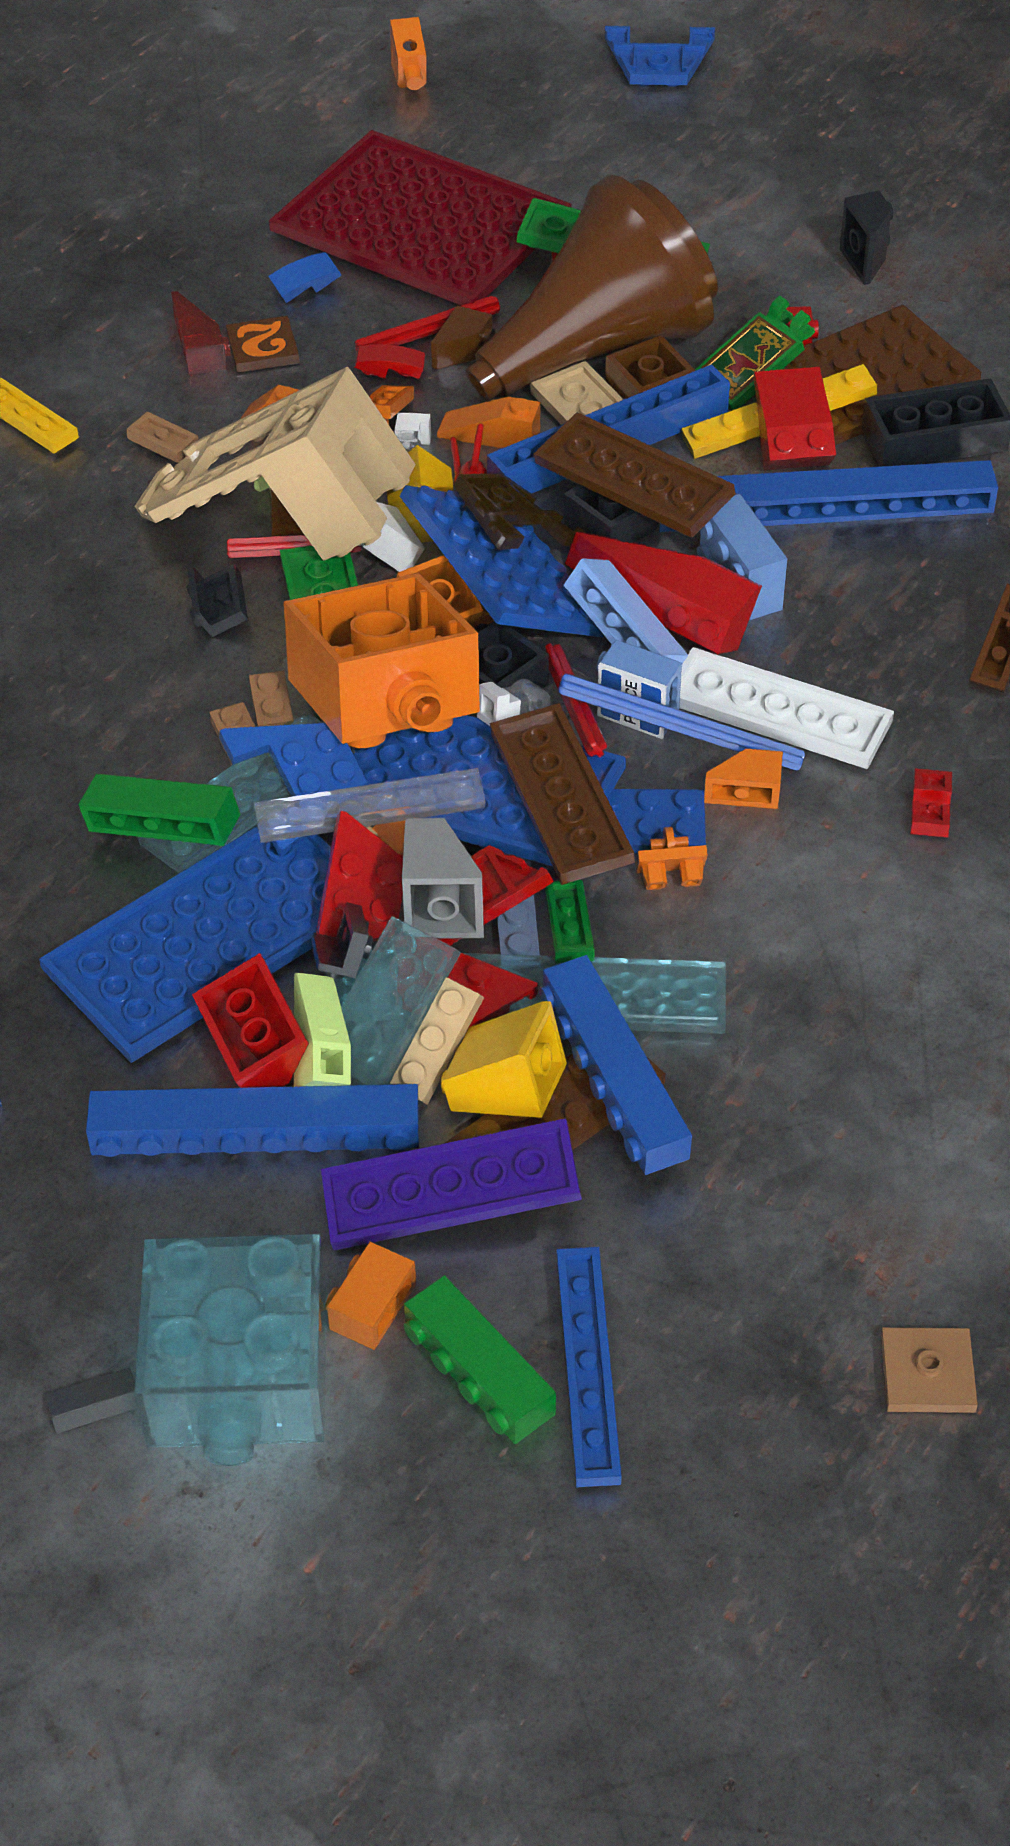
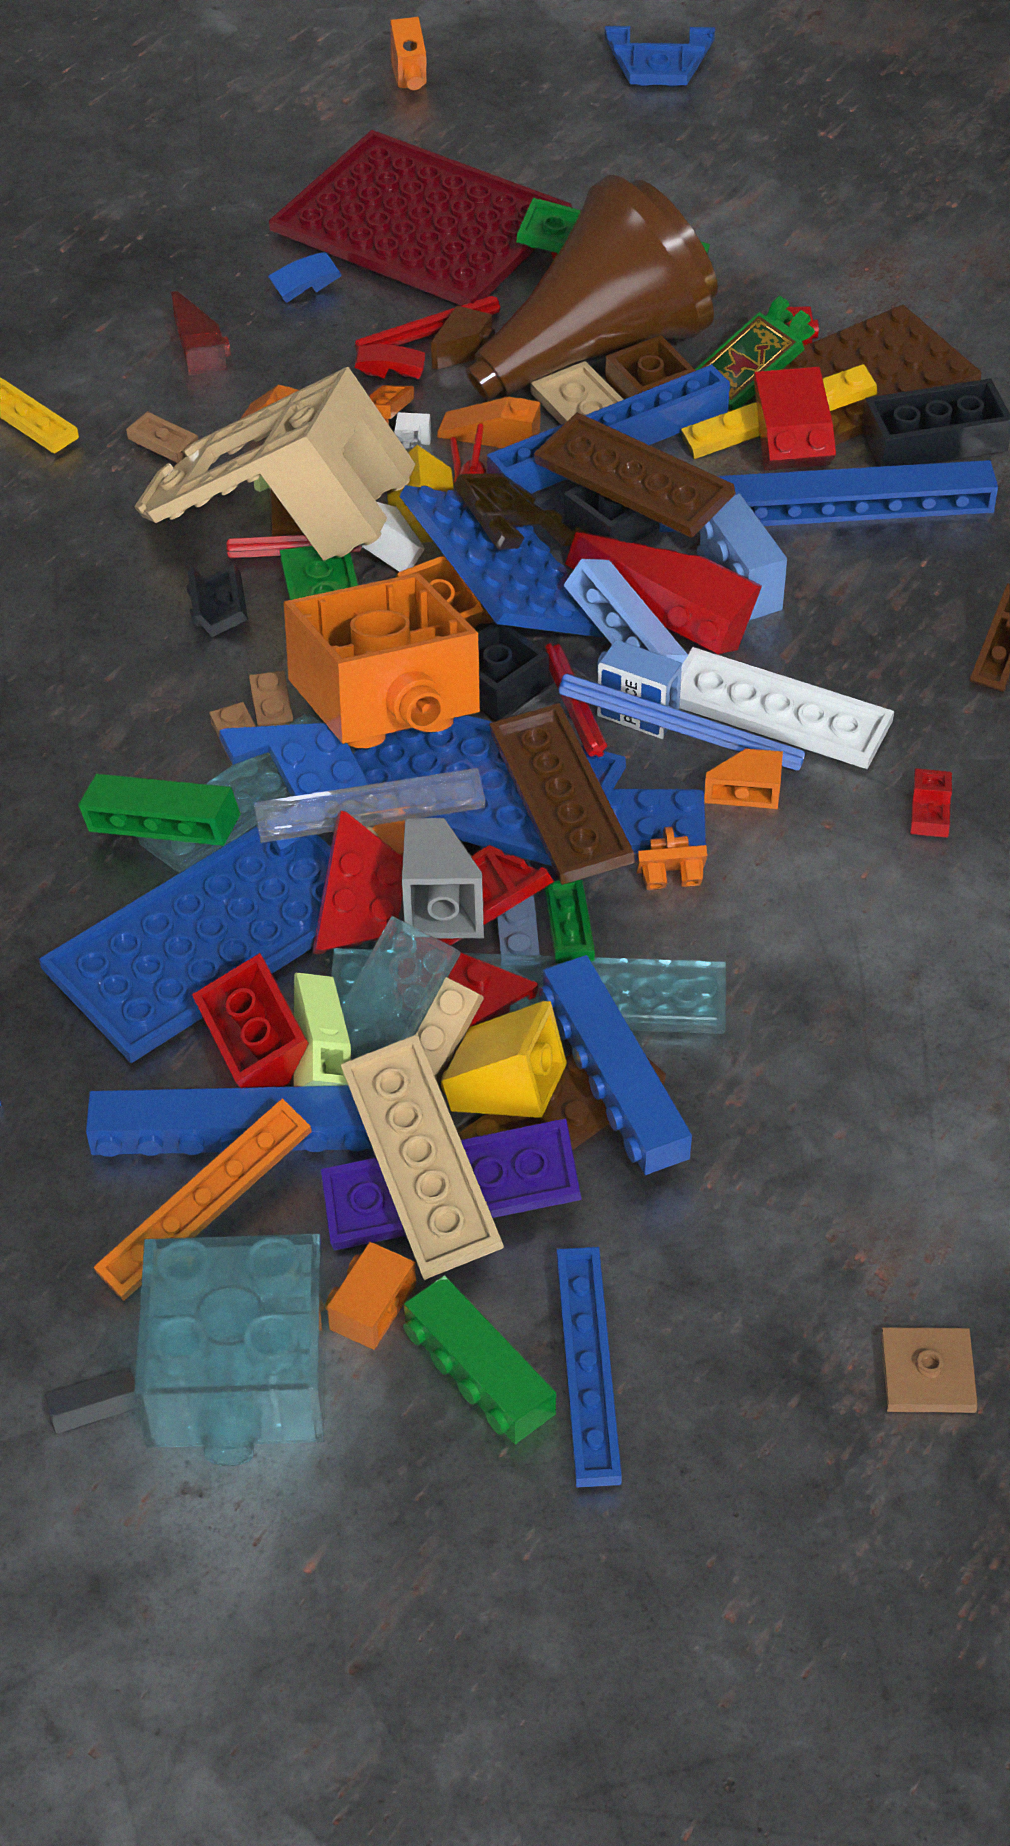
(207, 1193): none -> orange plate
(262, 344): reddish brown tile -> none
(343, 954): bracket -> none
(421, 1157): none -> tan plate
(510, 701): leg -> none
(866, 233): black slope -> none

